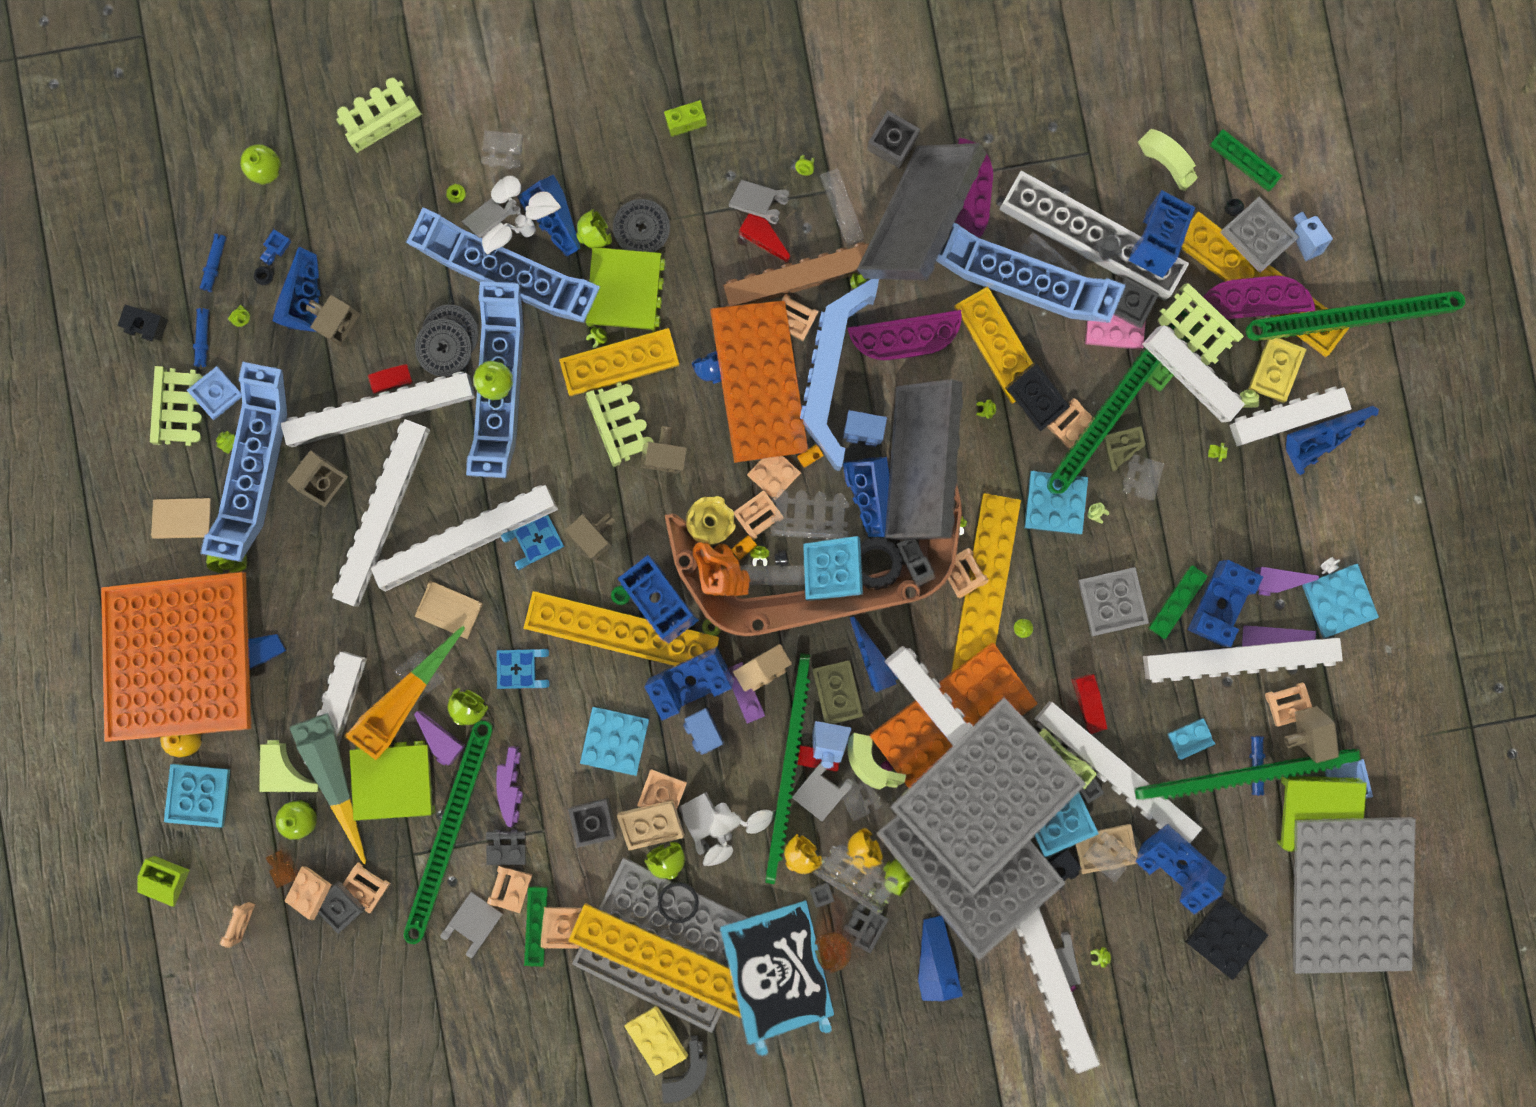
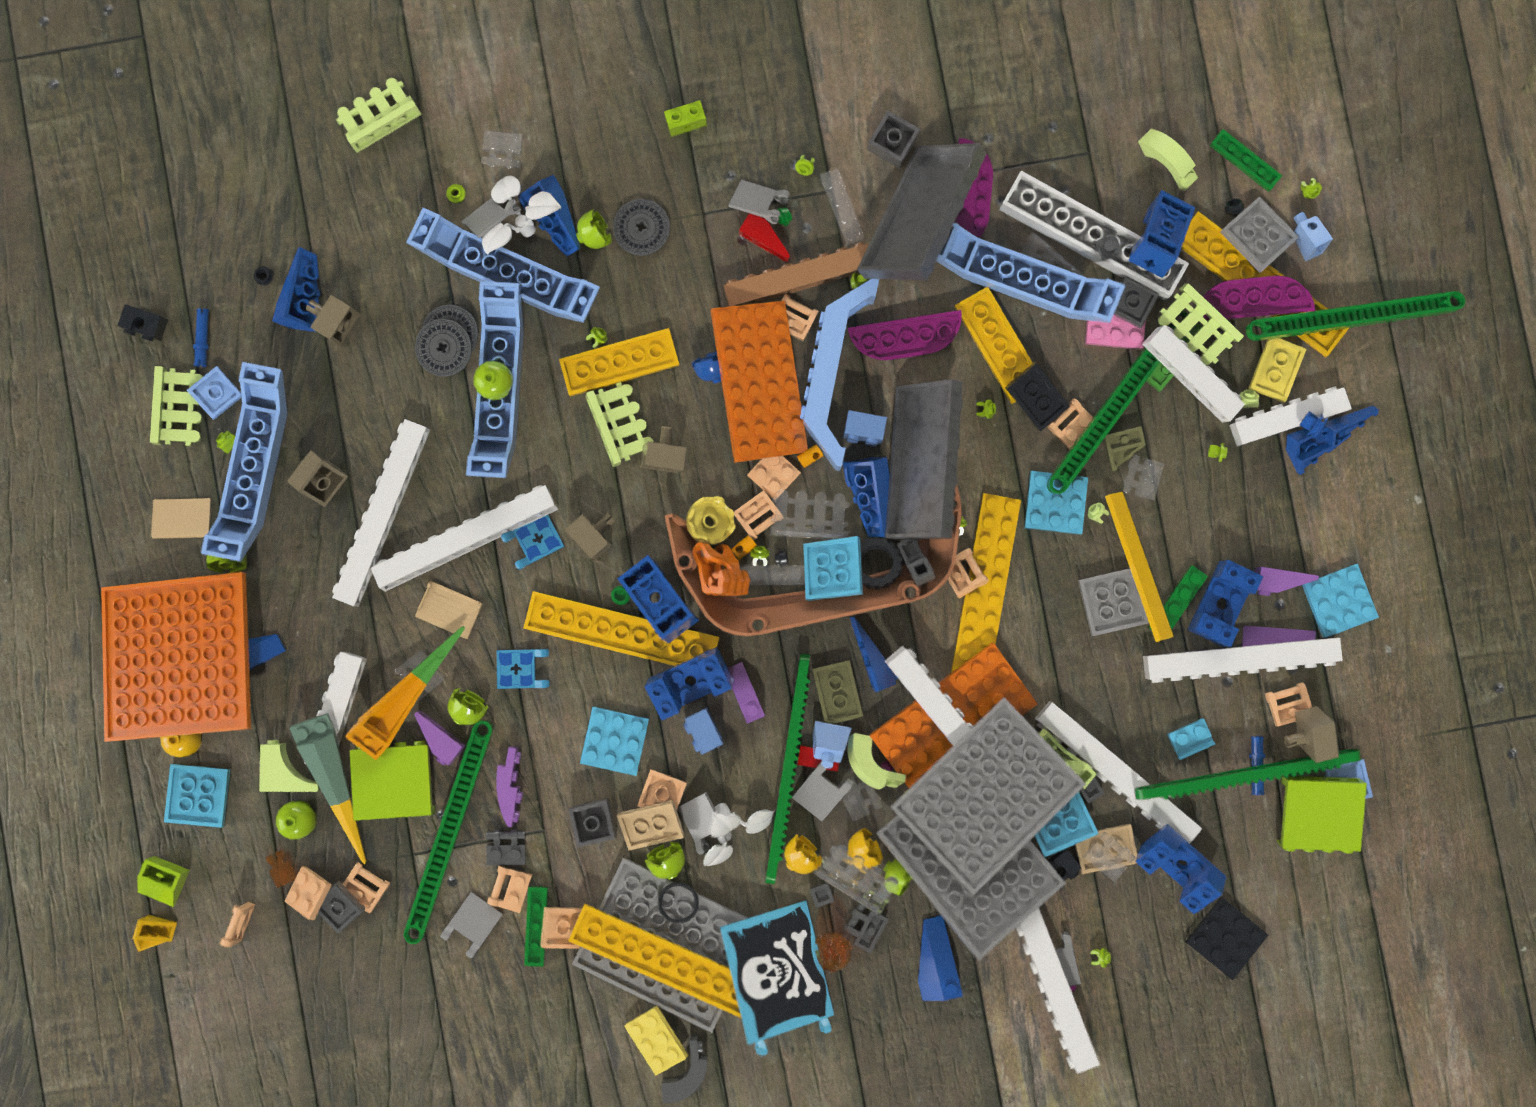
(153, 931): none -> yellow slope
(213, 261): blue pin -> none
(239, 317): lime plate -> none
(260, 164): lime cylinder -> none
(275, 244): blue plate -> none
(377, 410): white brick -> none
(389, 378): red slope -> none
(627, 289): lime panel -> none
(705, 628): lime plate -> none
(762, 669): tan brick -> none
(784, 217): none -> green plate
(1023, 628): lime plate -> none
(1090, 703): red slope -> none
(1139, 566): none -> yellow tile
(1311, 190): none -> lime plate
(1313, 423): none -> blue piece
(1330, 565): white plate -> none
(1353, 895): light grey plate -> none

